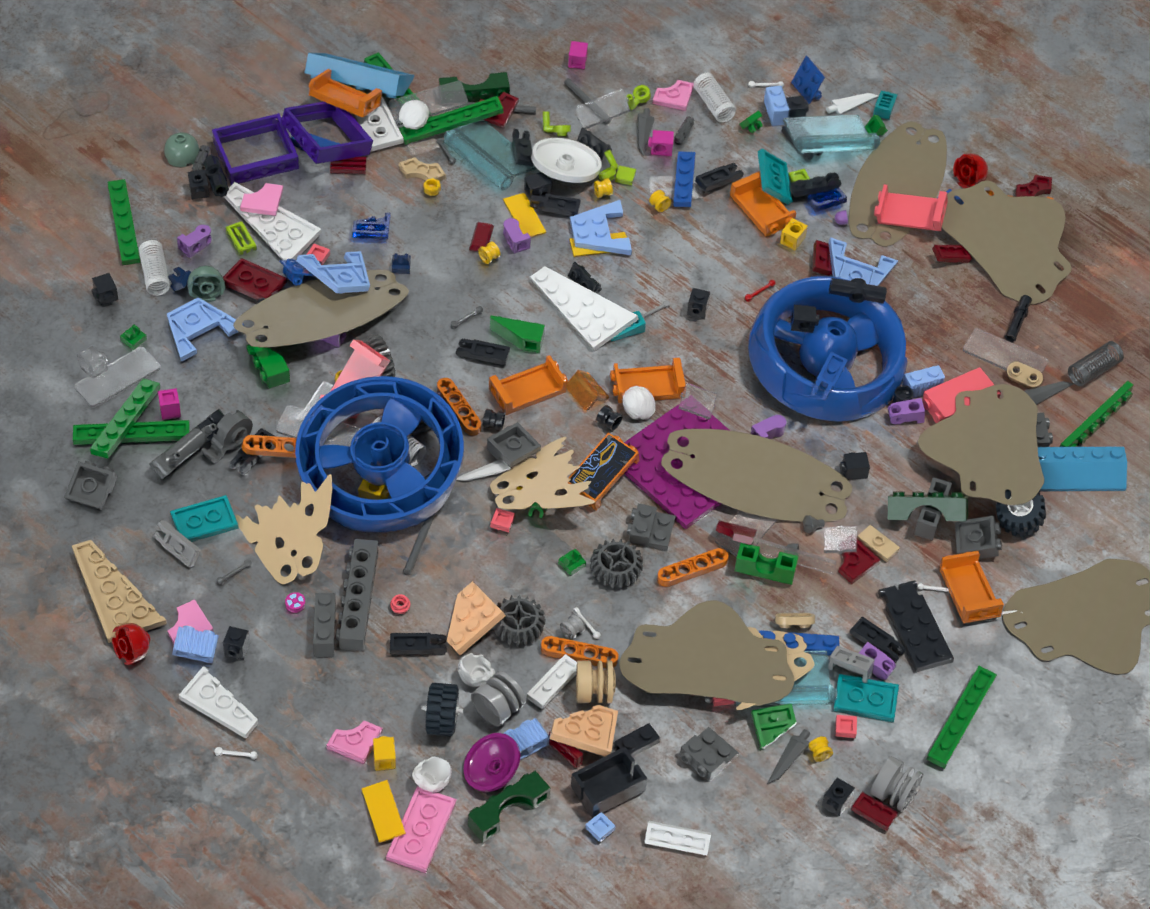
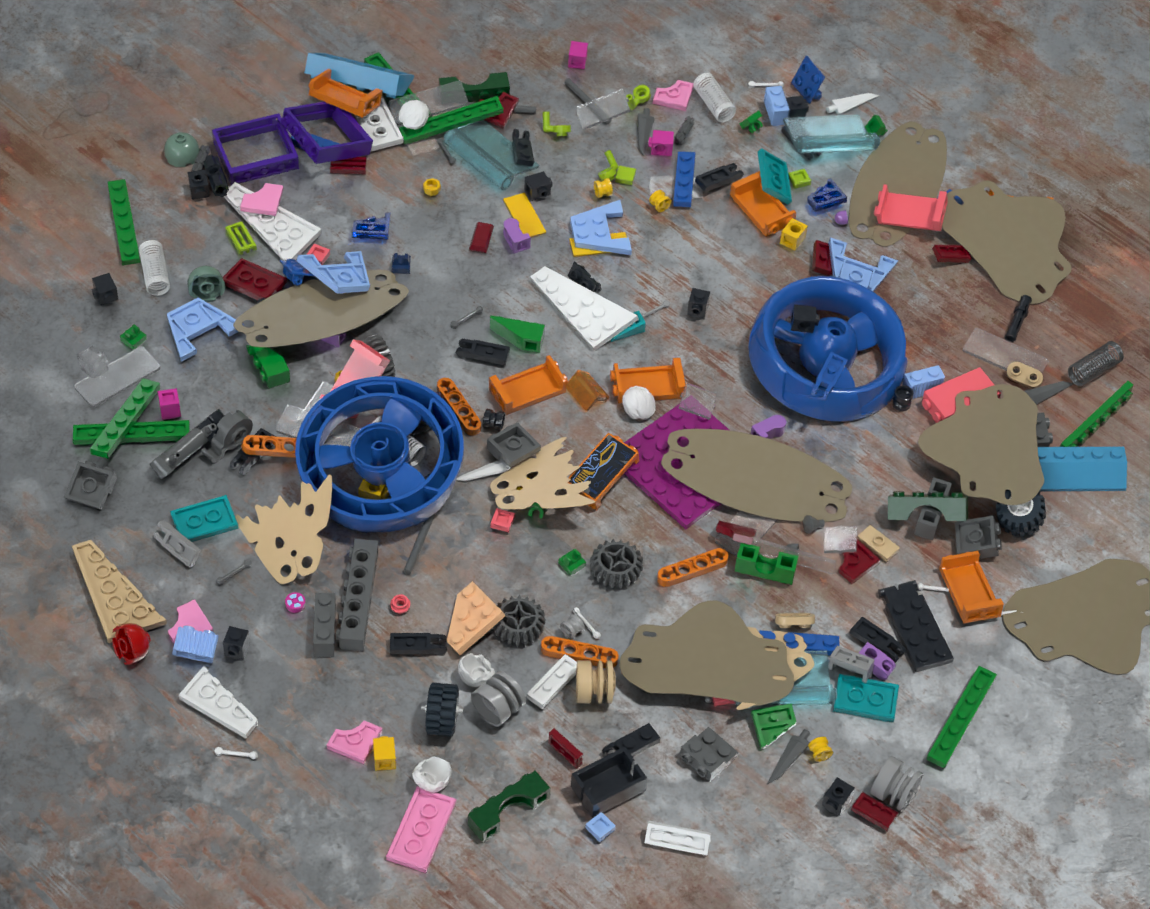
(179, 281): dark blue tile -> none
(195, 241): medium lavender leg -> none
(383, 811): yellow piece -> none
(415, 169): tan tile -> none
(489, 252): yellow wheel -> none
(491, 762): magenta dish -> none
(529, 737): light blue brick -> none
(556, 204): black hinge -> none
(566, 160): white dish -> none
(587, 730): light nougat plate -> none
(590, 140): black hinge -> none
(609, 417): black wheel -> none
(650, 527): dark grey plate -> none
(748, 297): red hinge -> none
(815, 185): black hinge -> none
(846, 726): coral plate -> none
(855, 466): black brick -> none
(857, 290): black piece -> none
(885, 104): teal slope -> none
(907, 411): medium lavender leg -> none
(970, 170): red cylinder -> none
(1038, 186): dark red tile -> none

